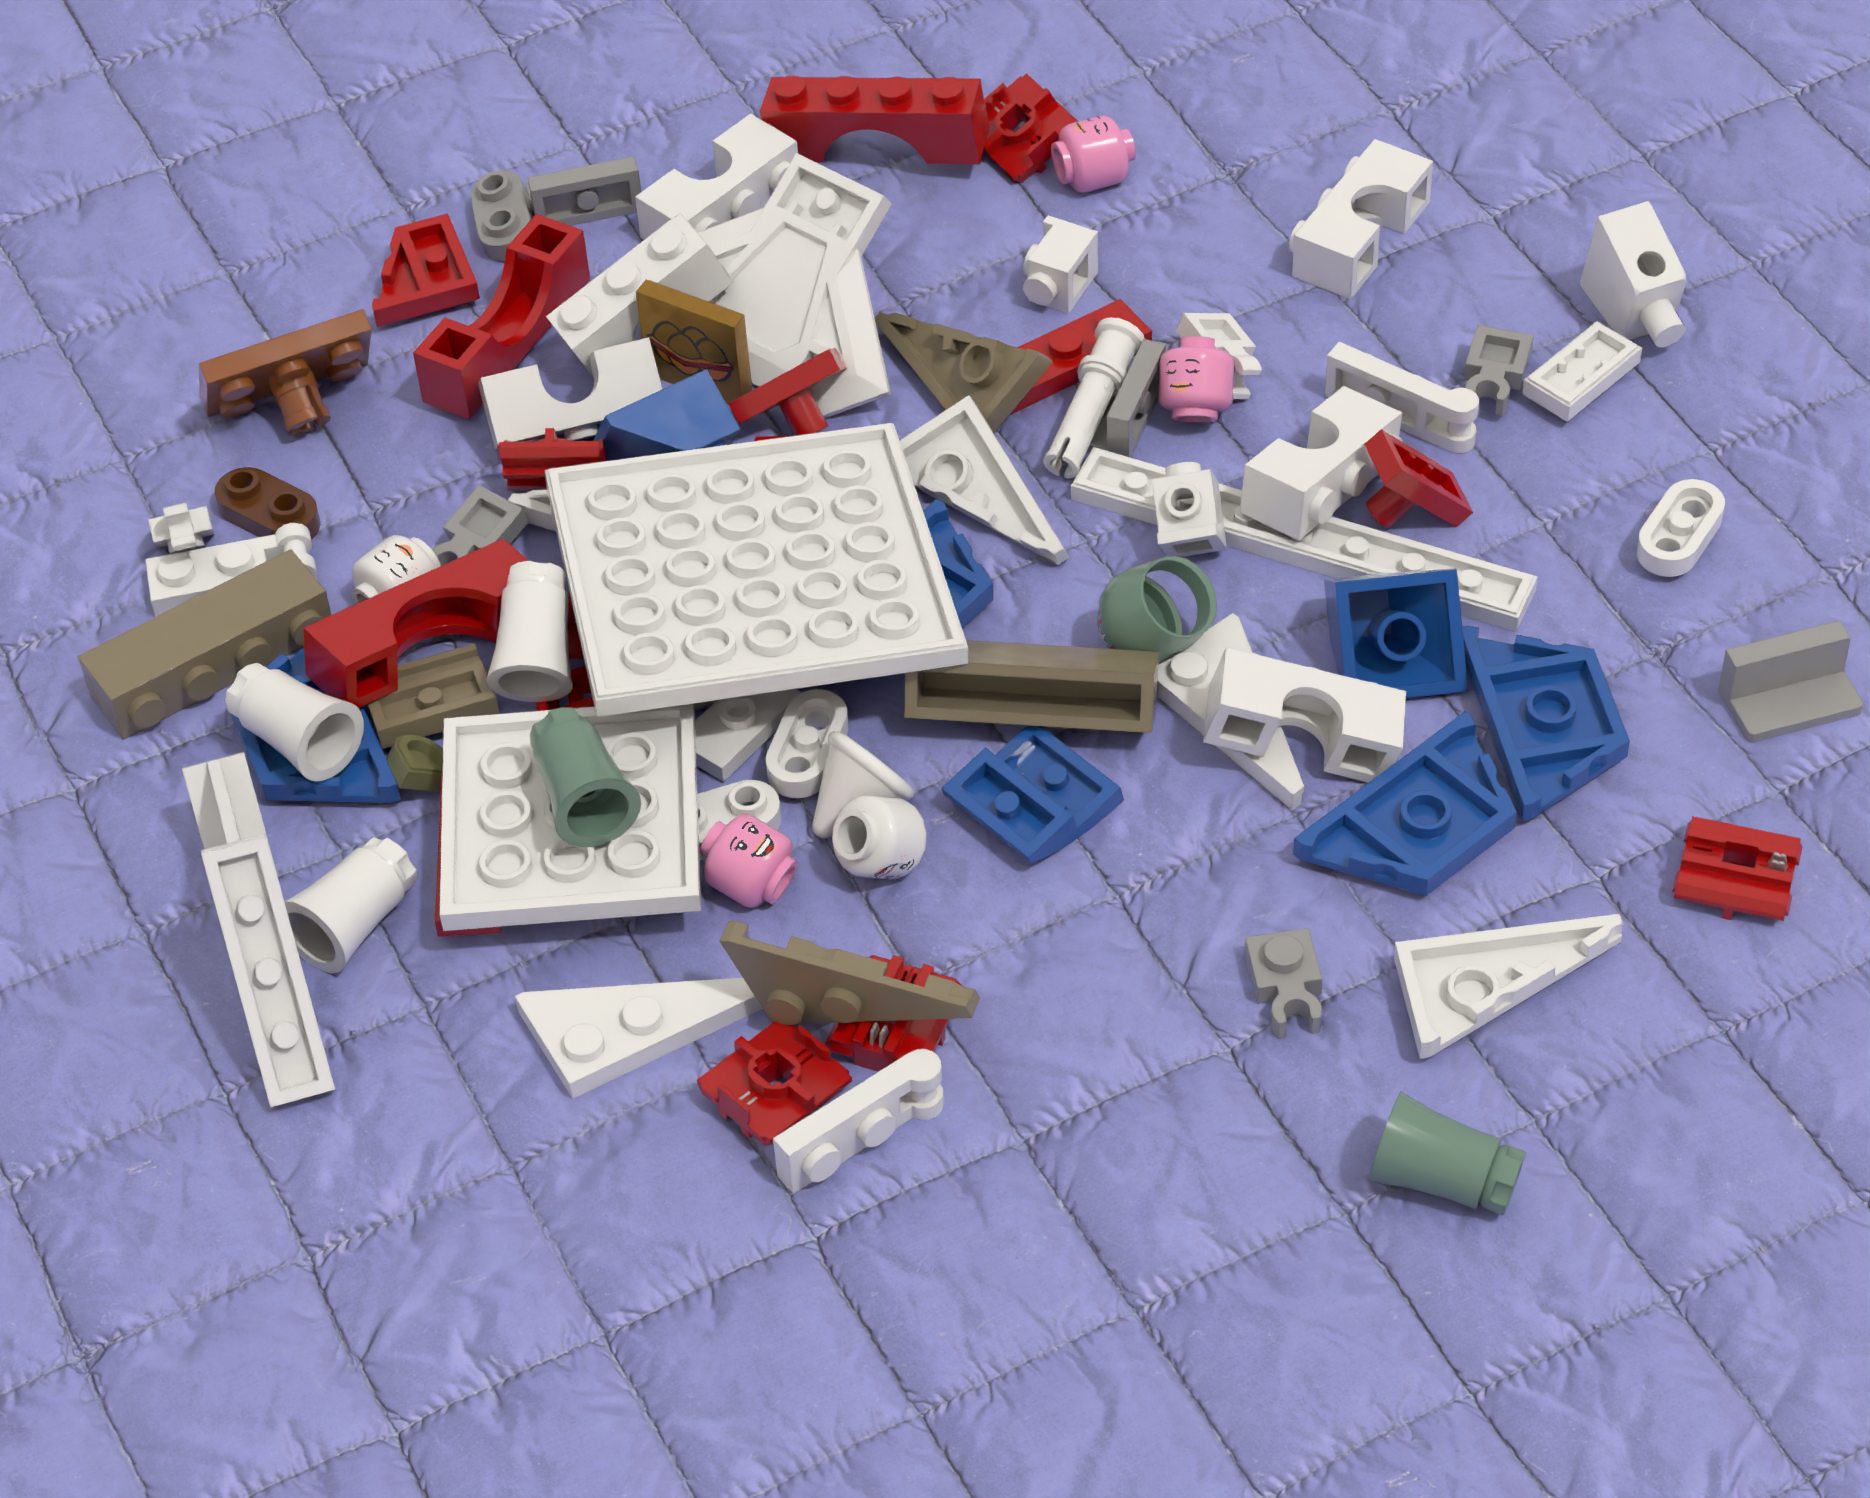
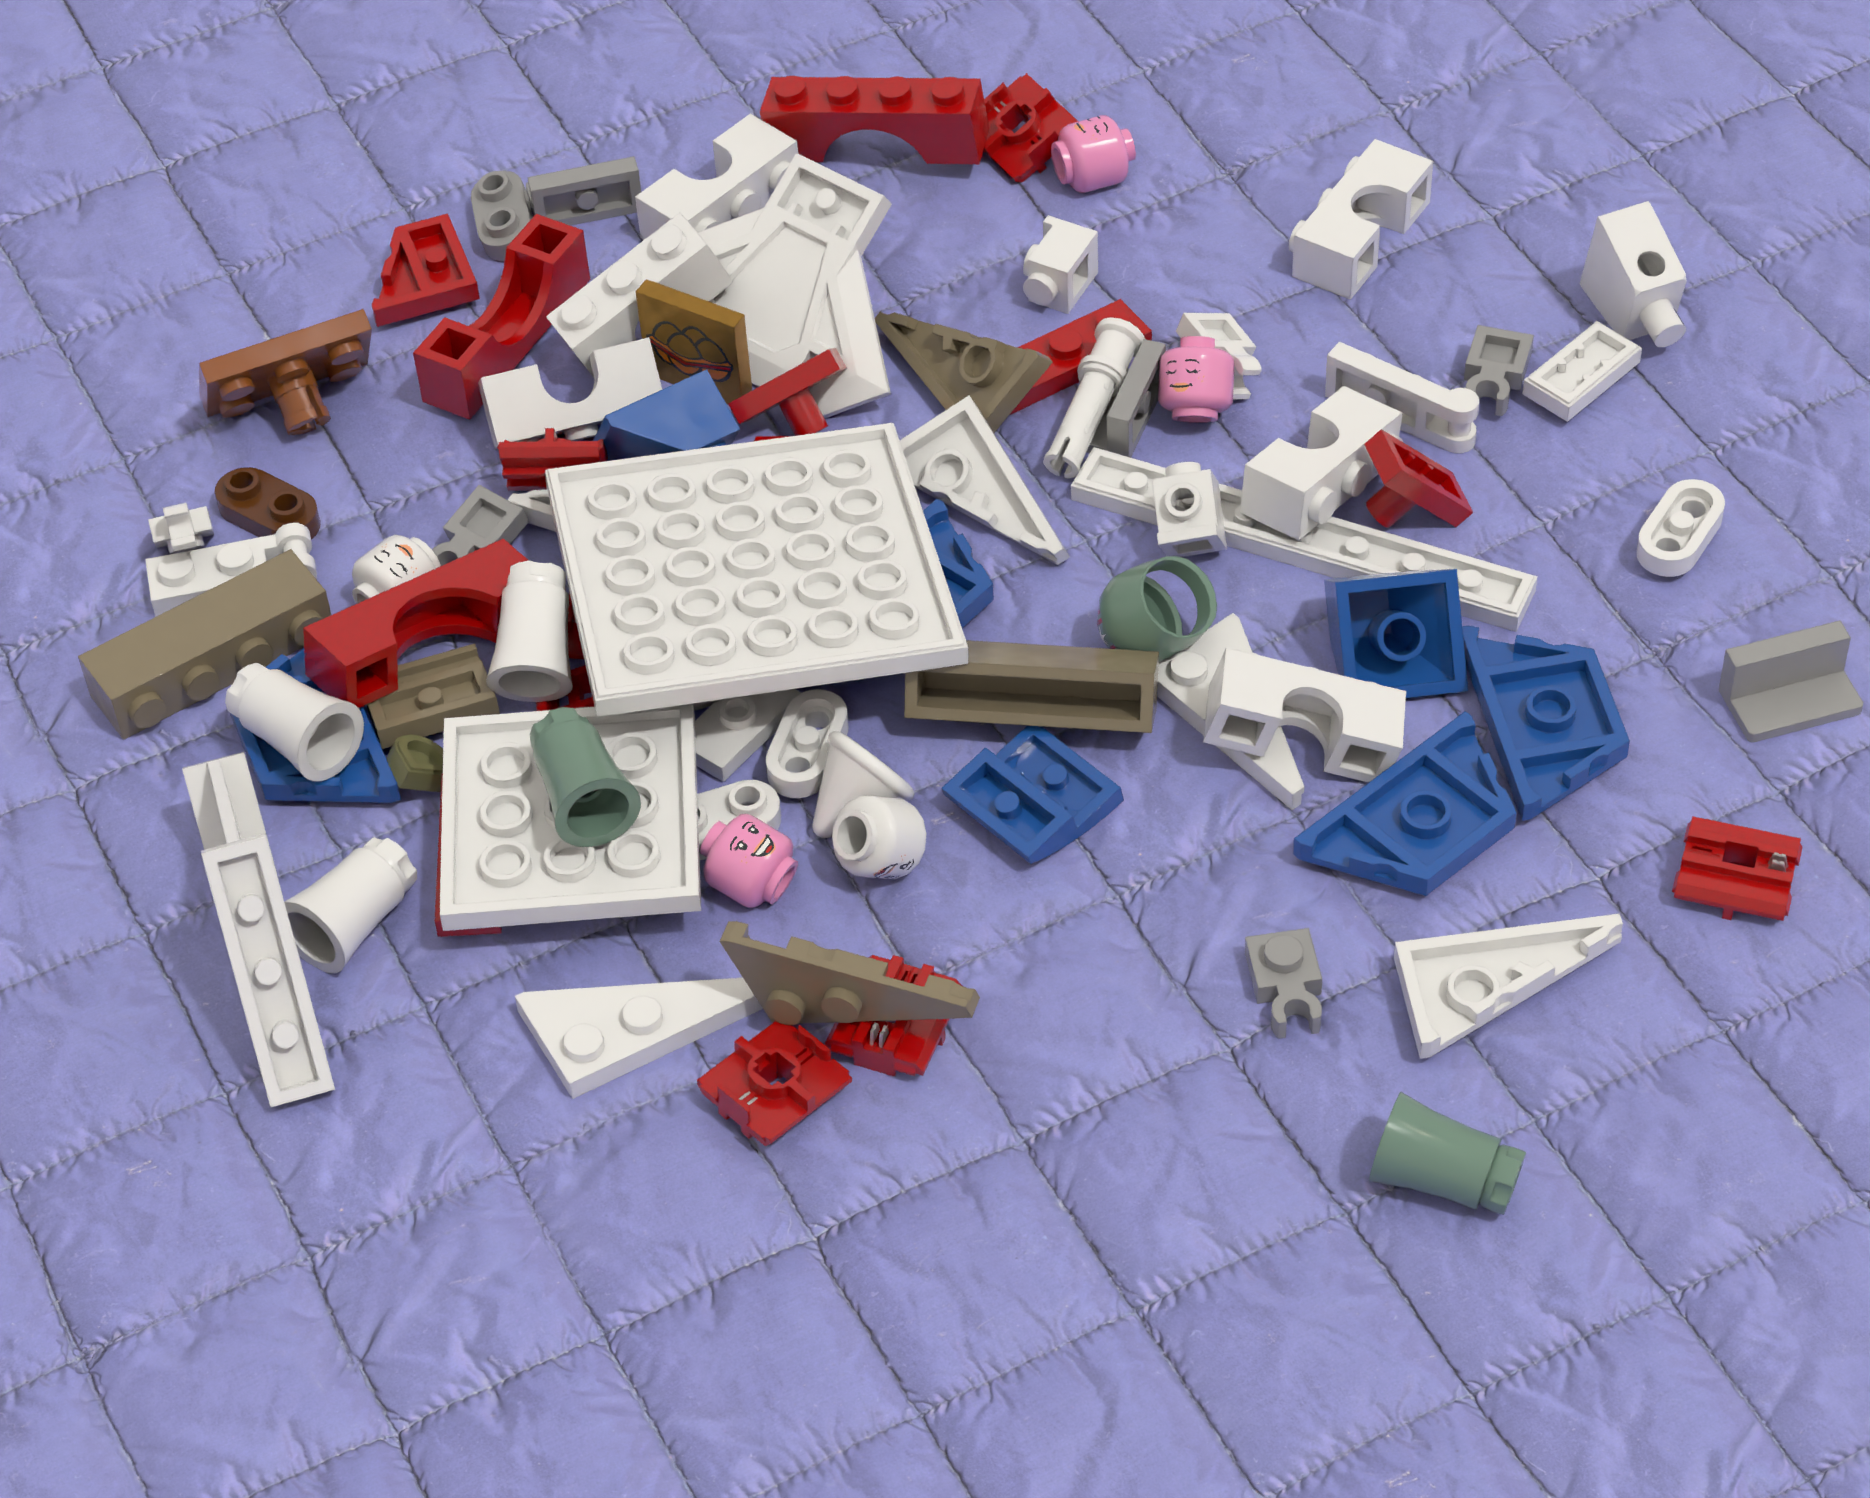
(860, 1119): white plate -> none

